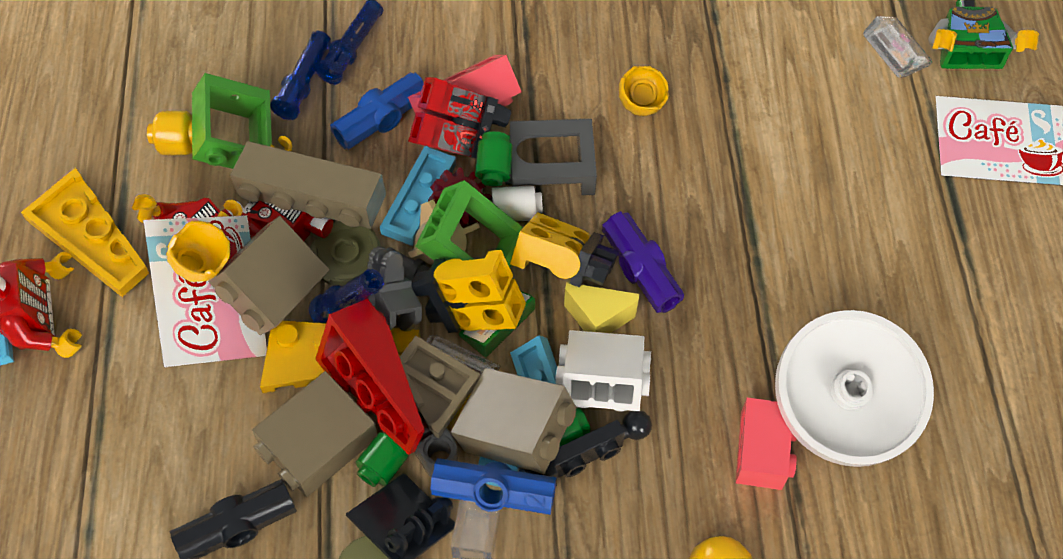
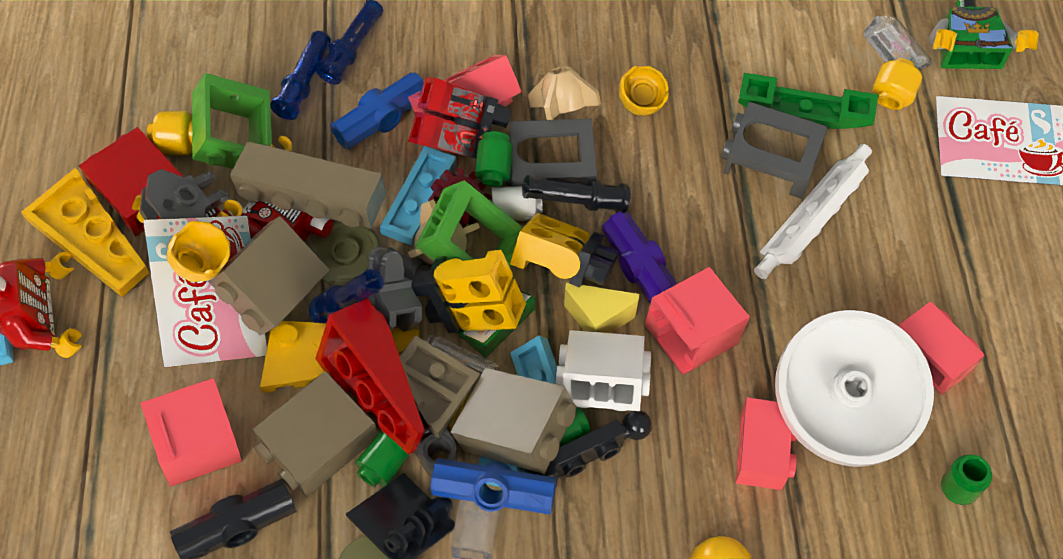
(122, 173): none -> red panel
(178, 196): none -> dark grey hinge
(190, 432): none -> coral piece
(563, 92): none -> tan piece
(592, 195): none -> black pin
(696, 320): none -> coral piece
(743, 154): none -> dark grey panel
(814, 212): none -> white plate
(851, 110): none -> green slope
(897, 84): none -> yellow head
(945, 347): none -> coral brick
(966, 479): none -> green brick

